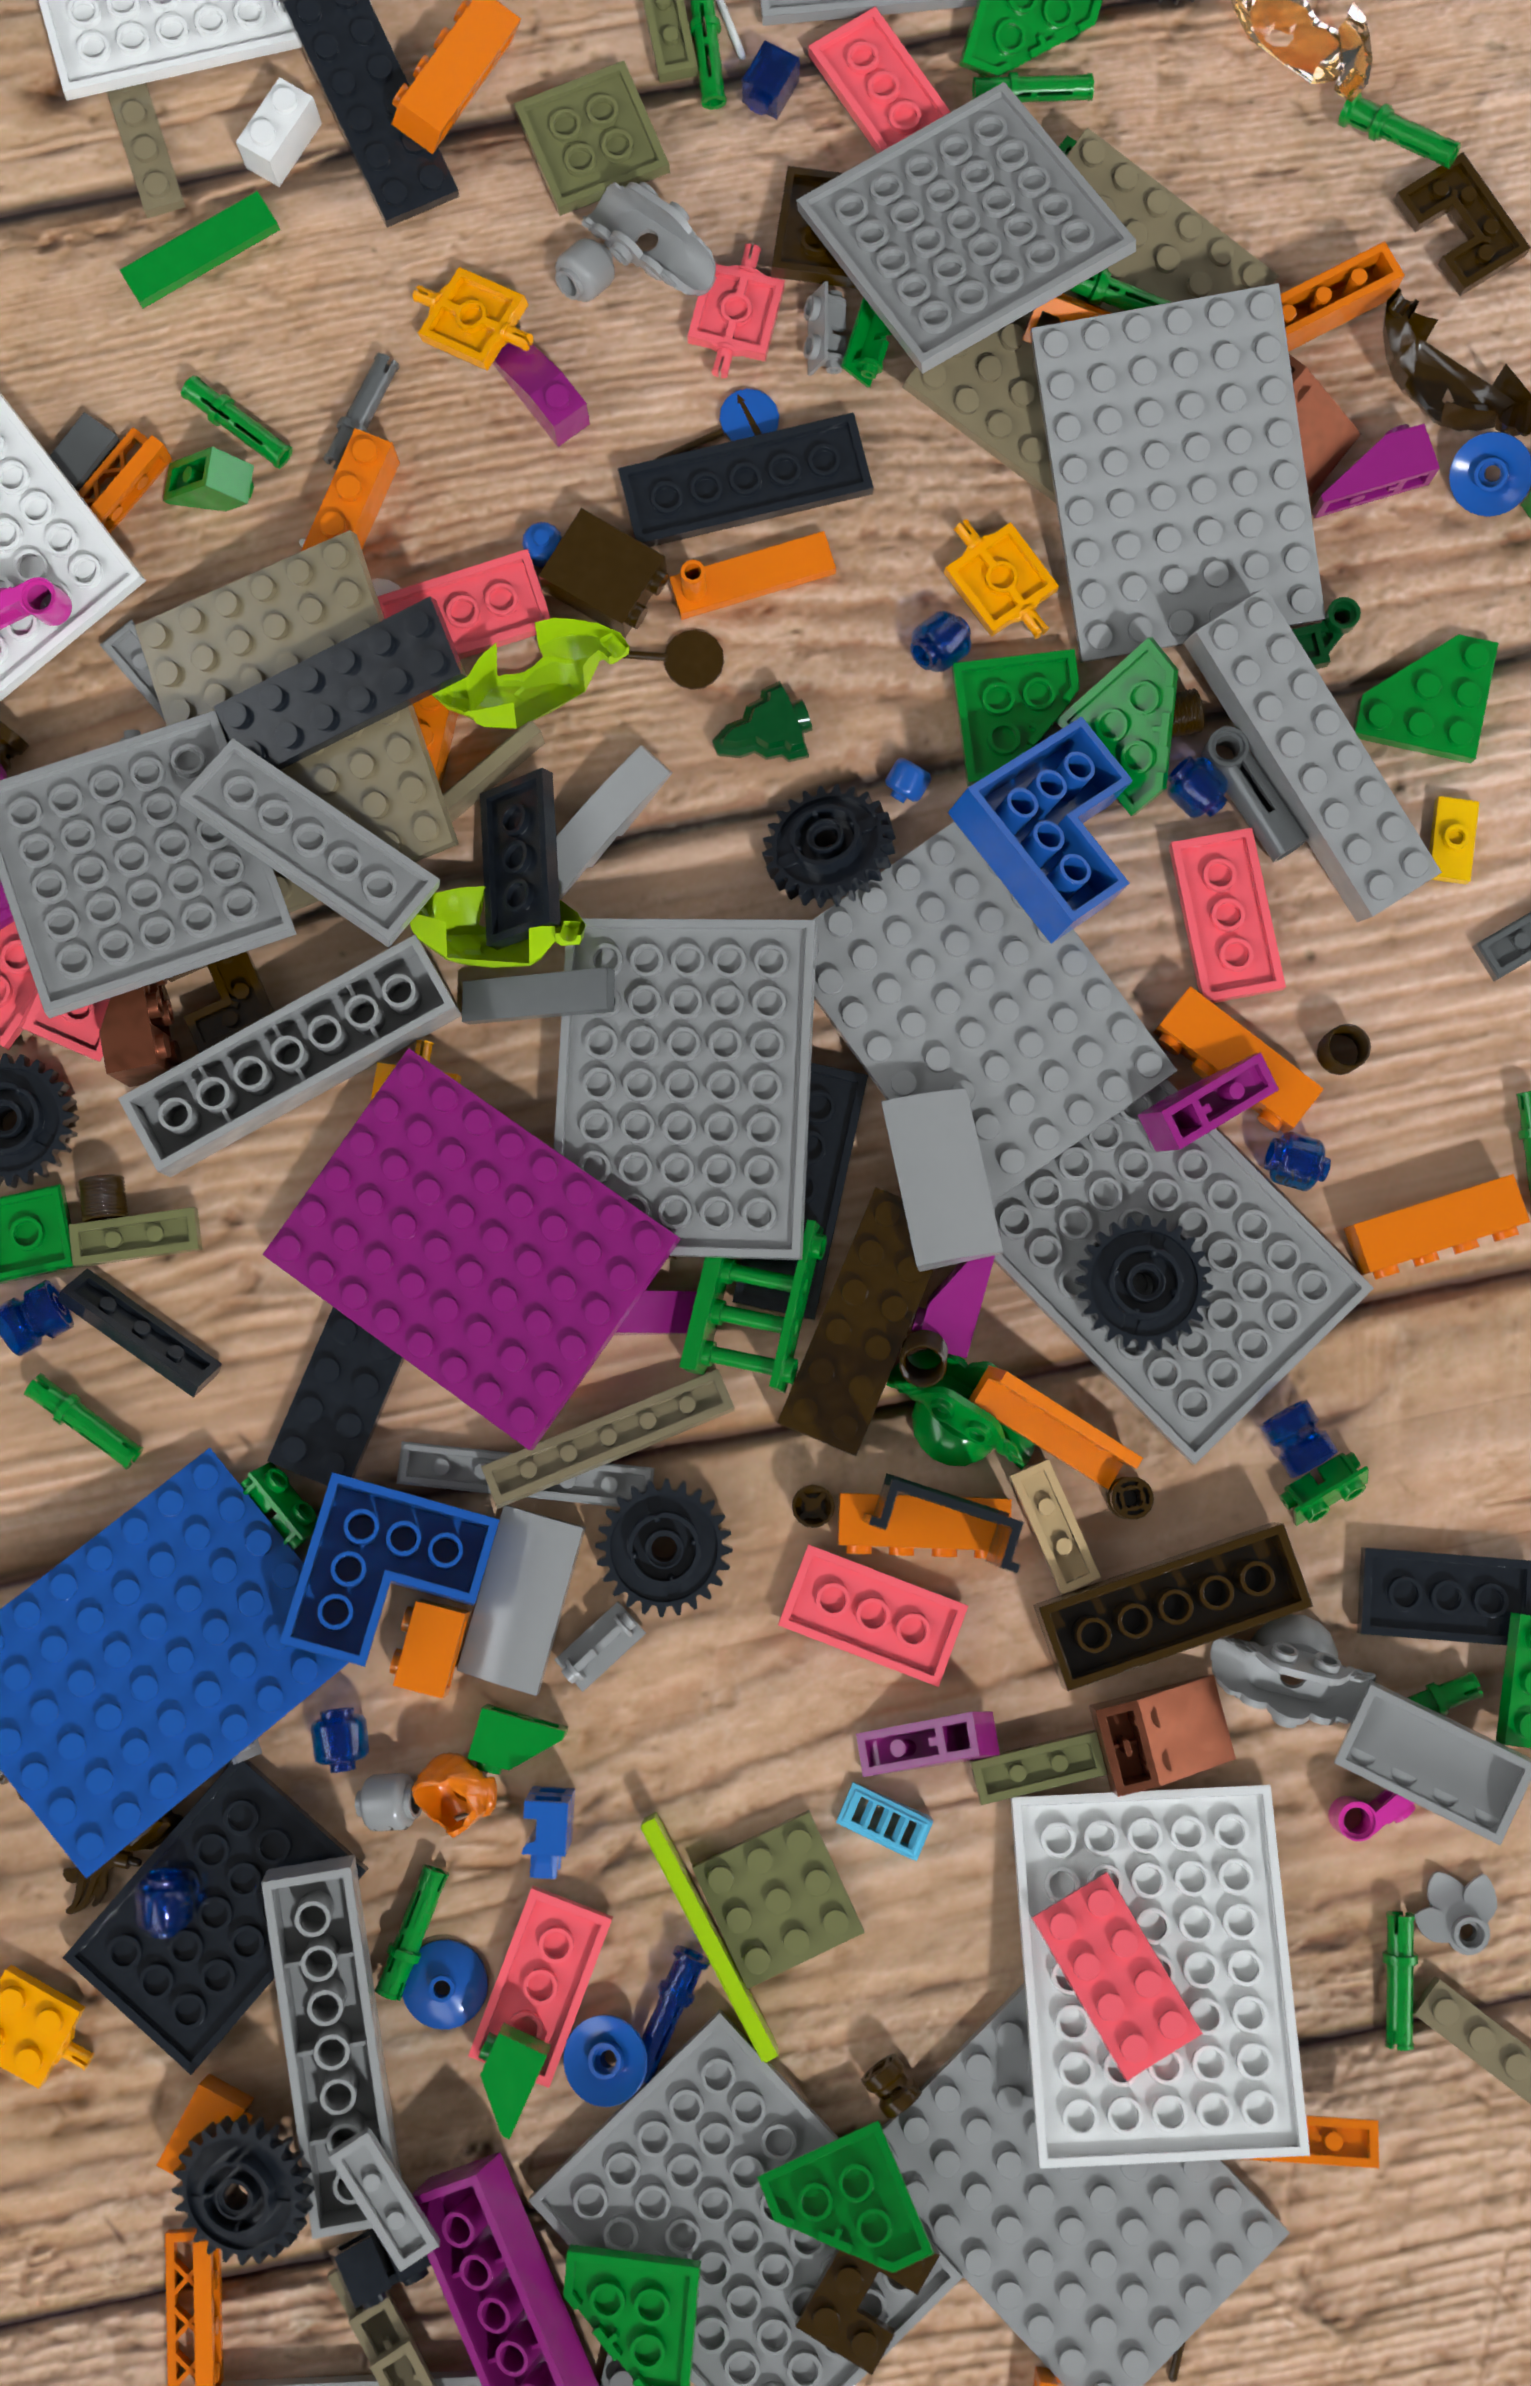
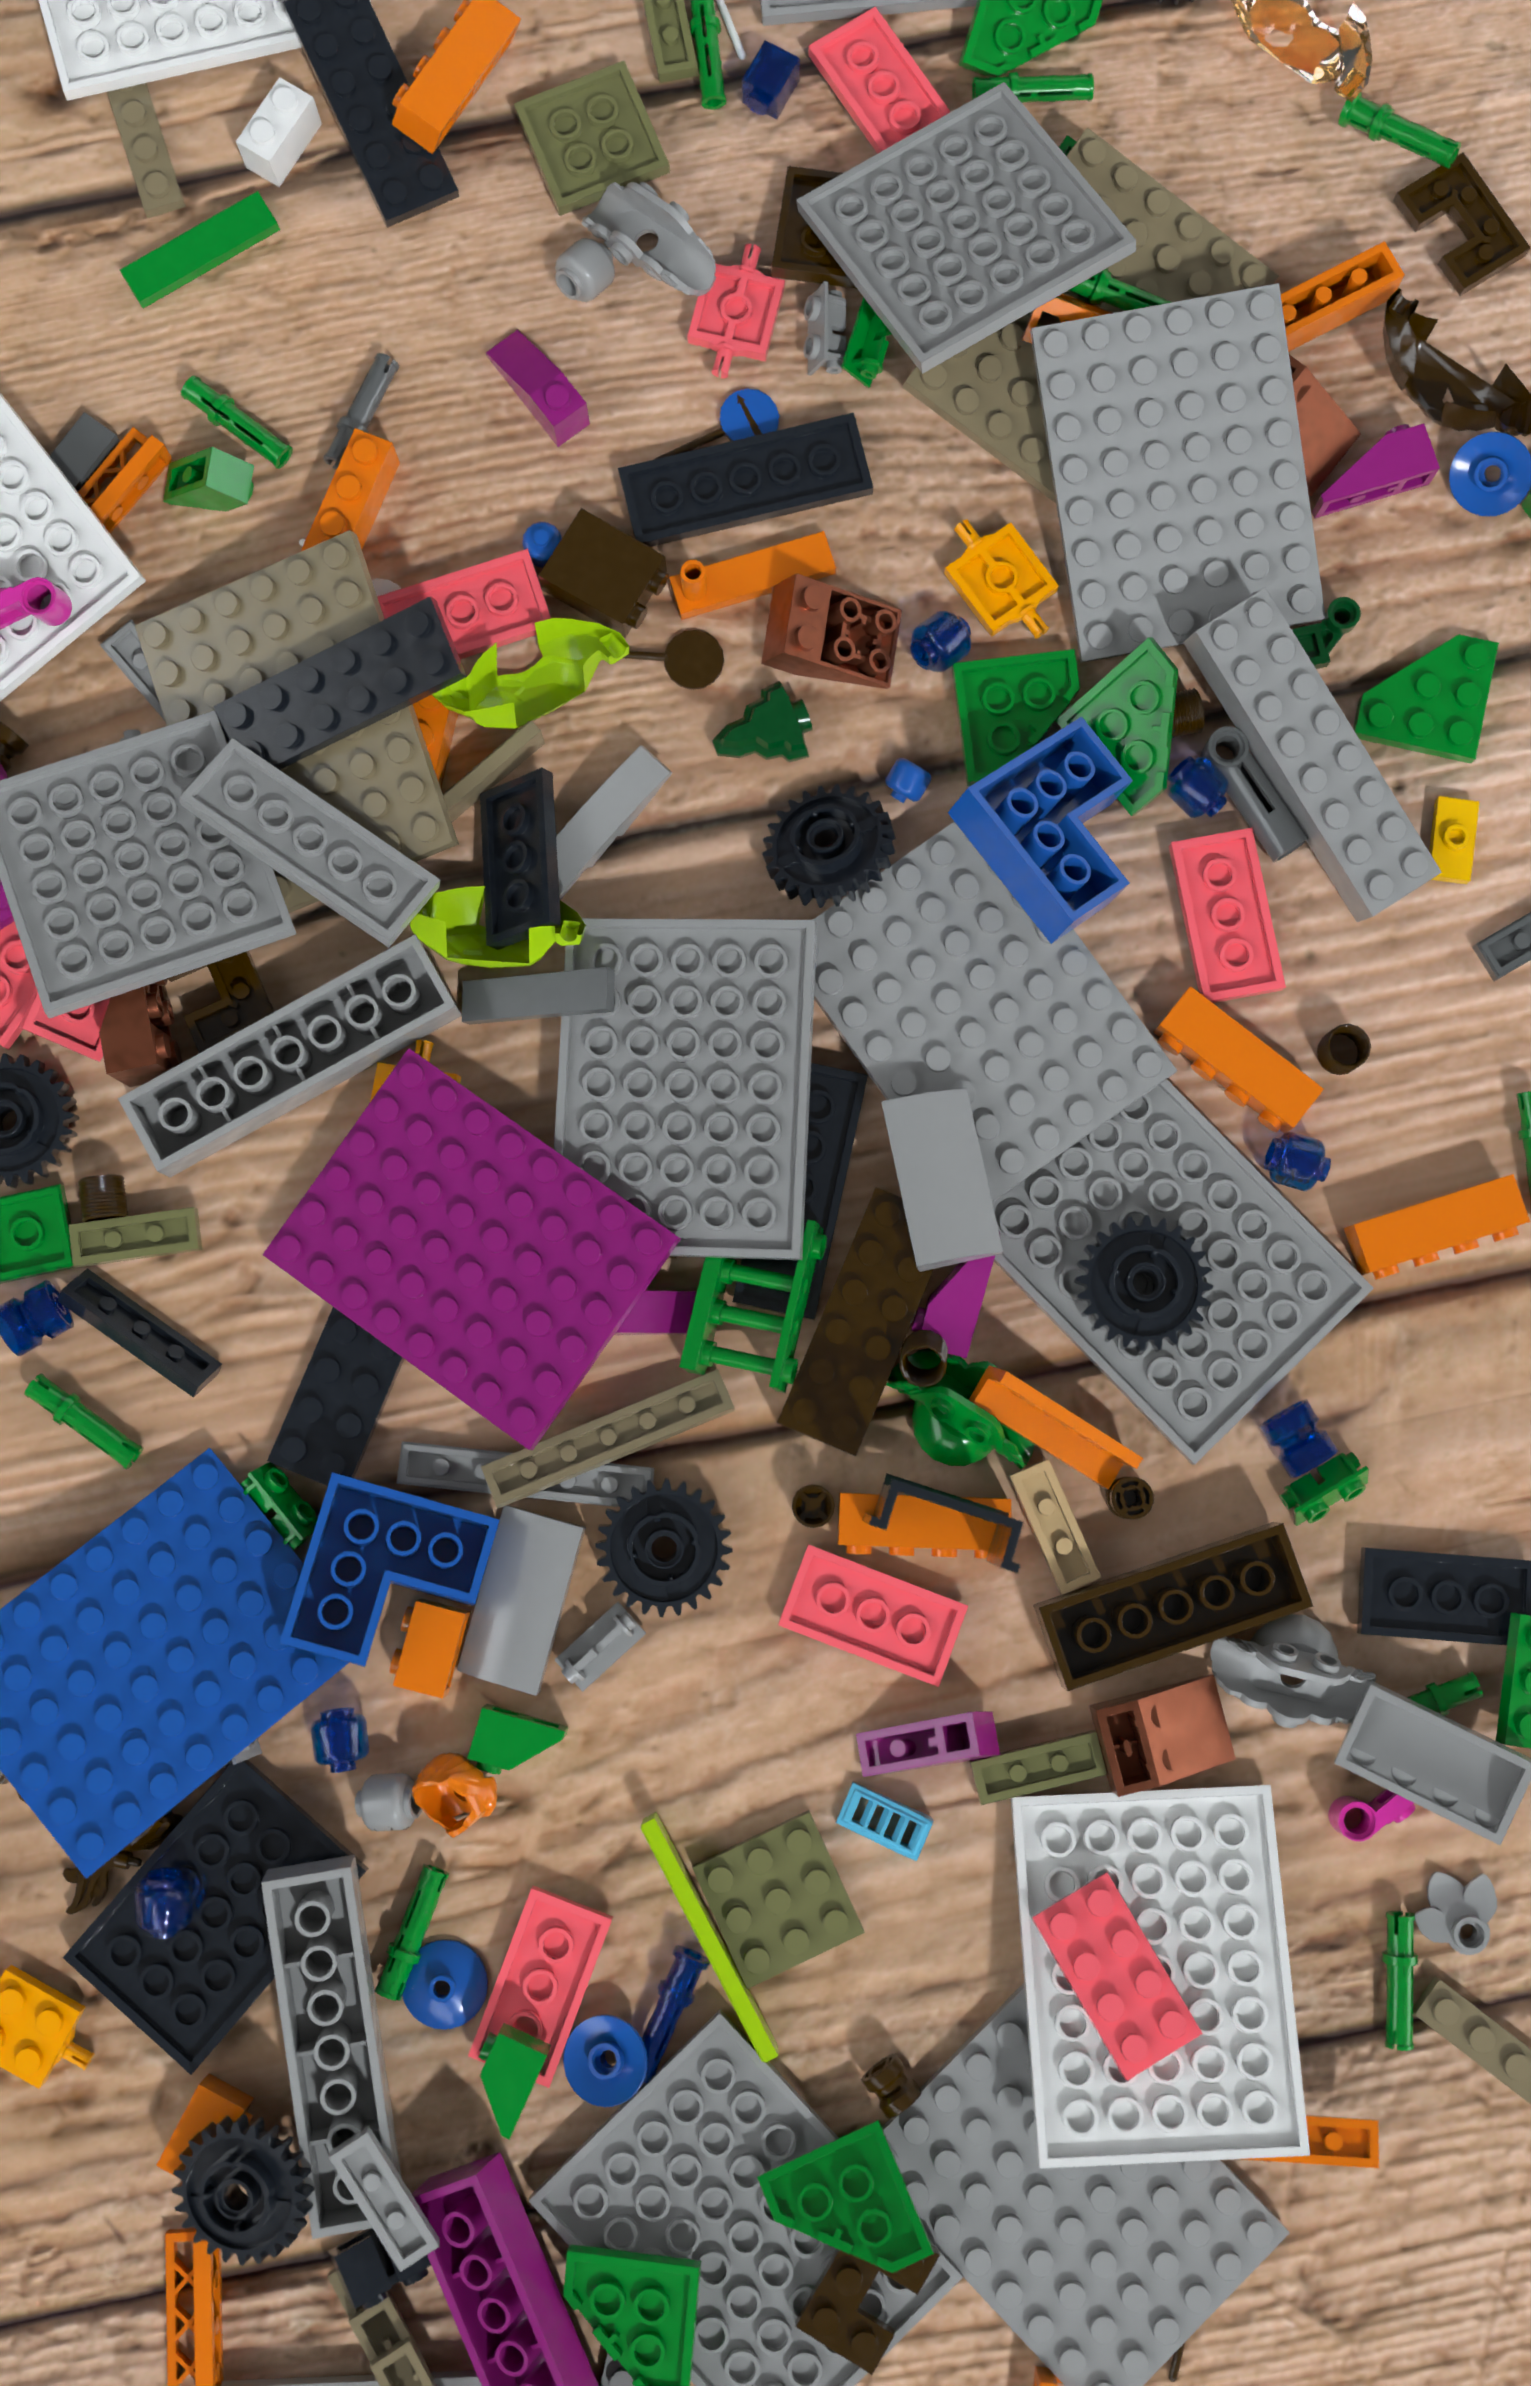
(473, 318): light orange plate -> none
(554, 1828): blue hips -> none
(830, 633): none -> copper slope
(1207, 1103): magenta slope -> none

